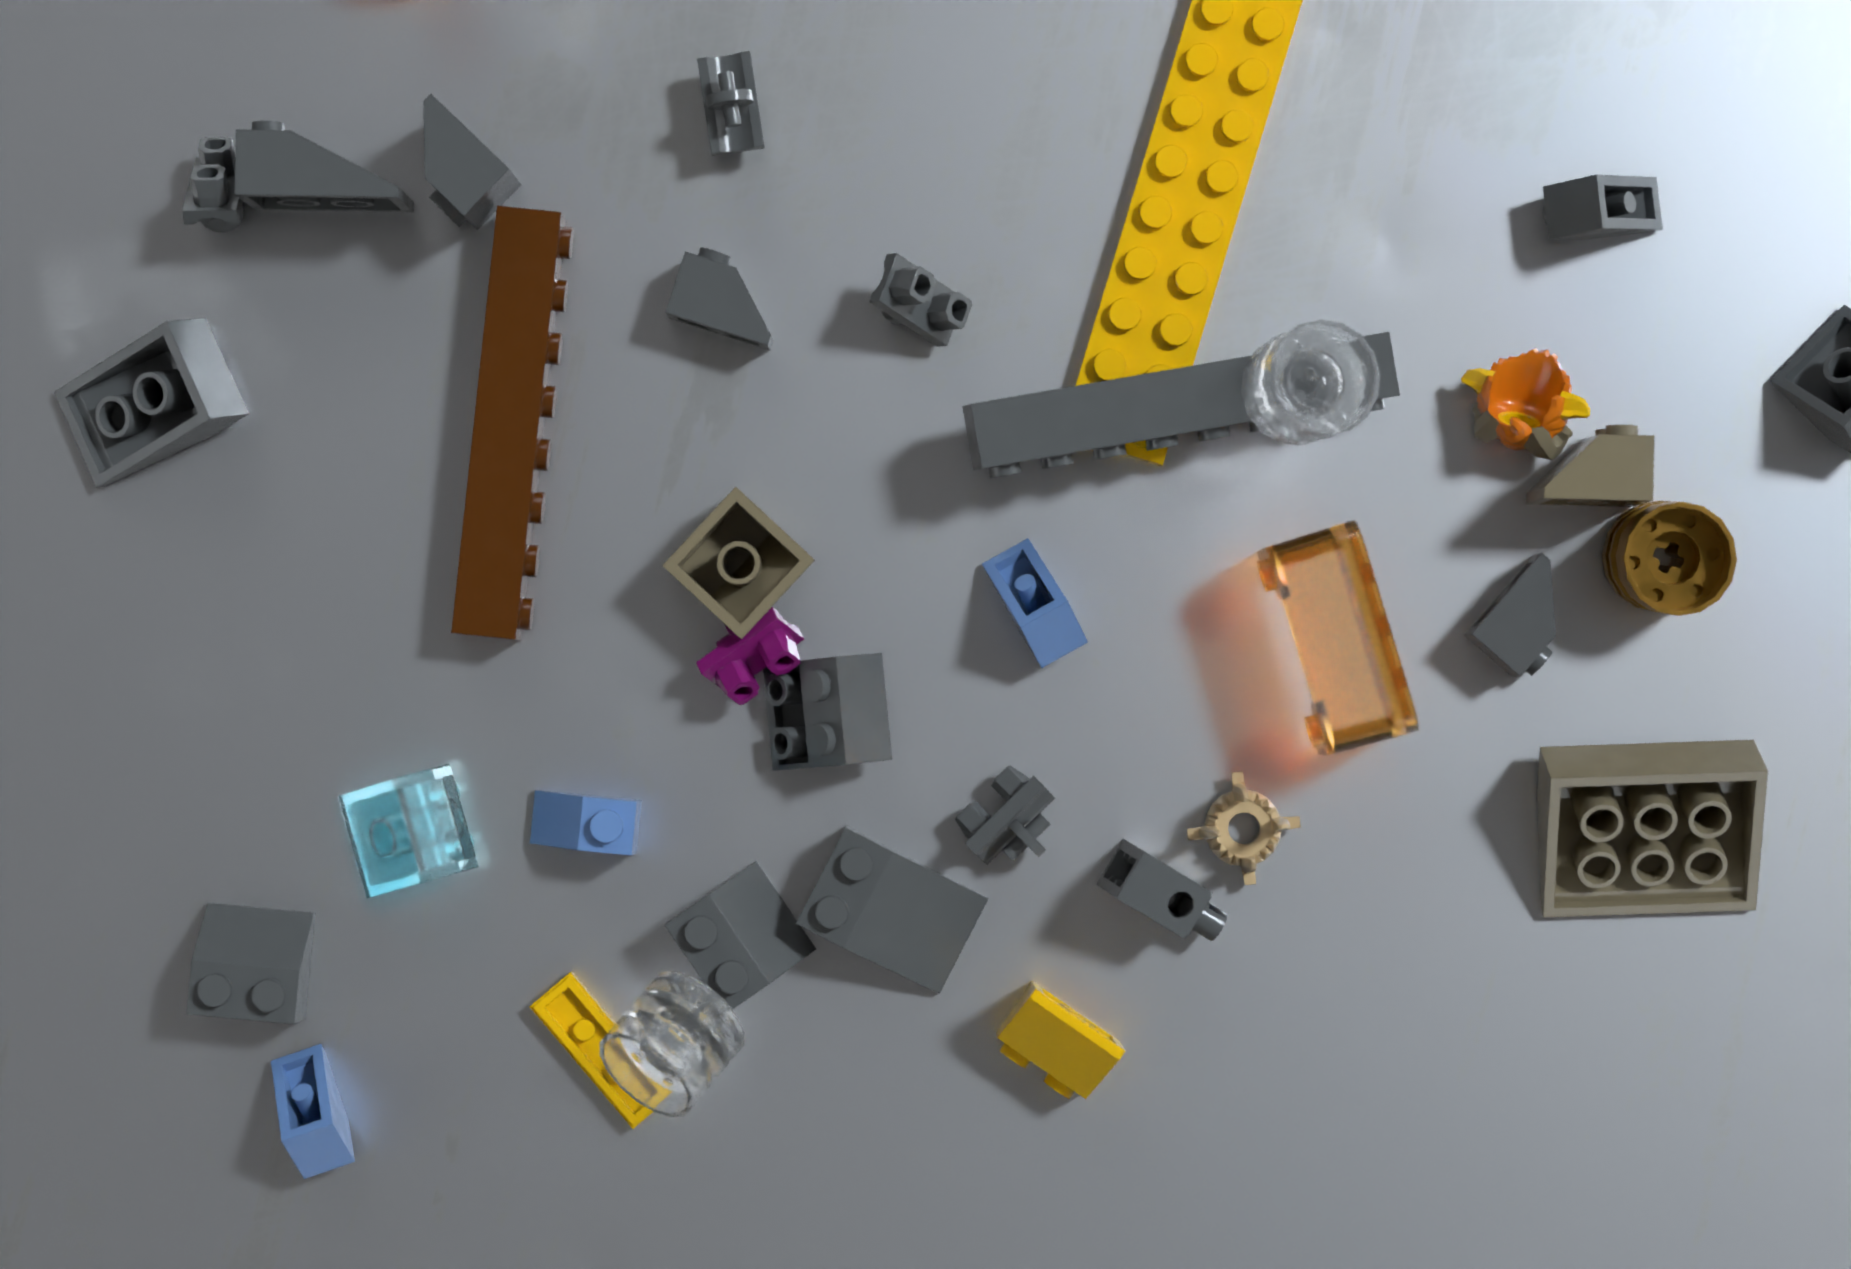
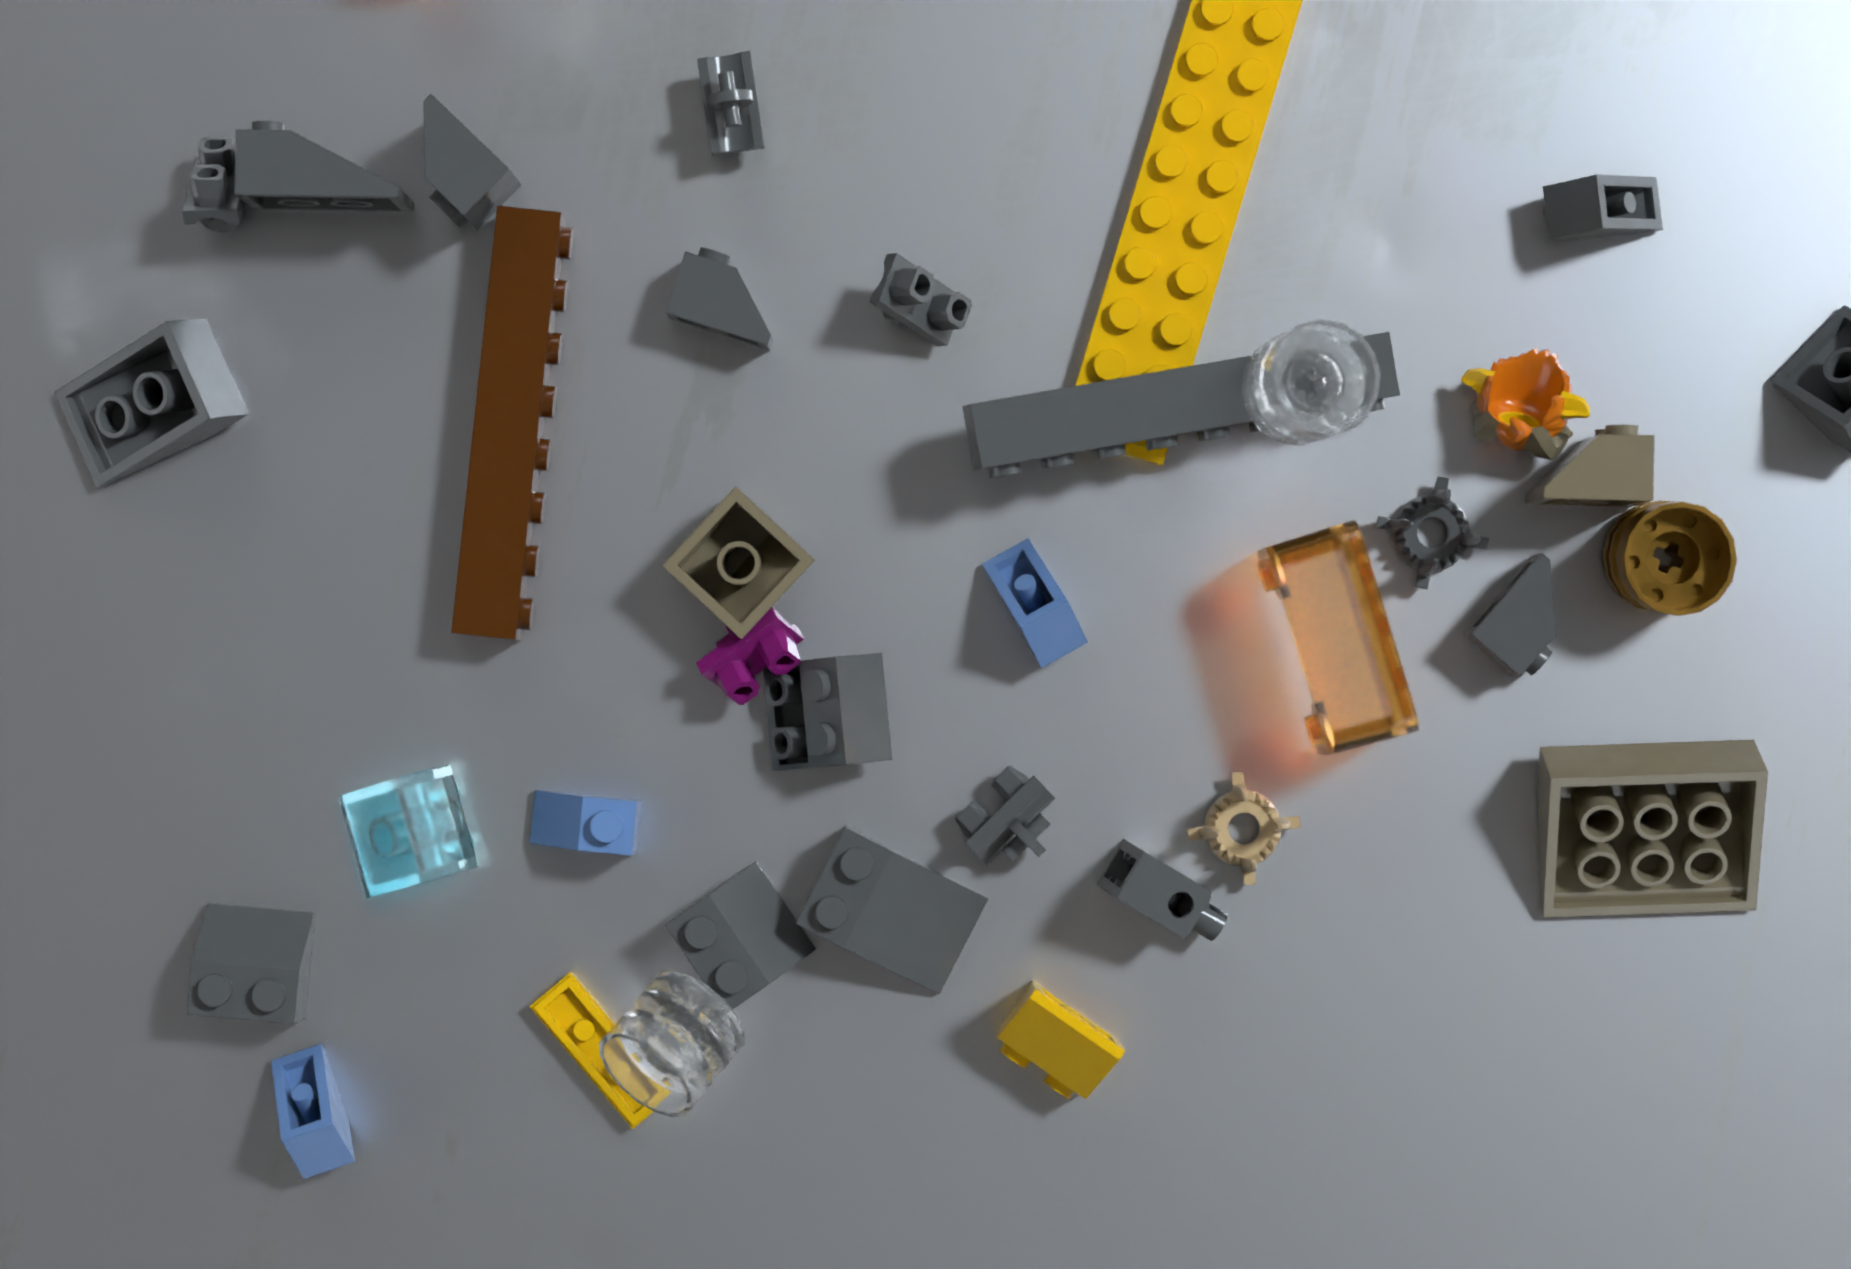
(1407, 543): none -> dark grey piece

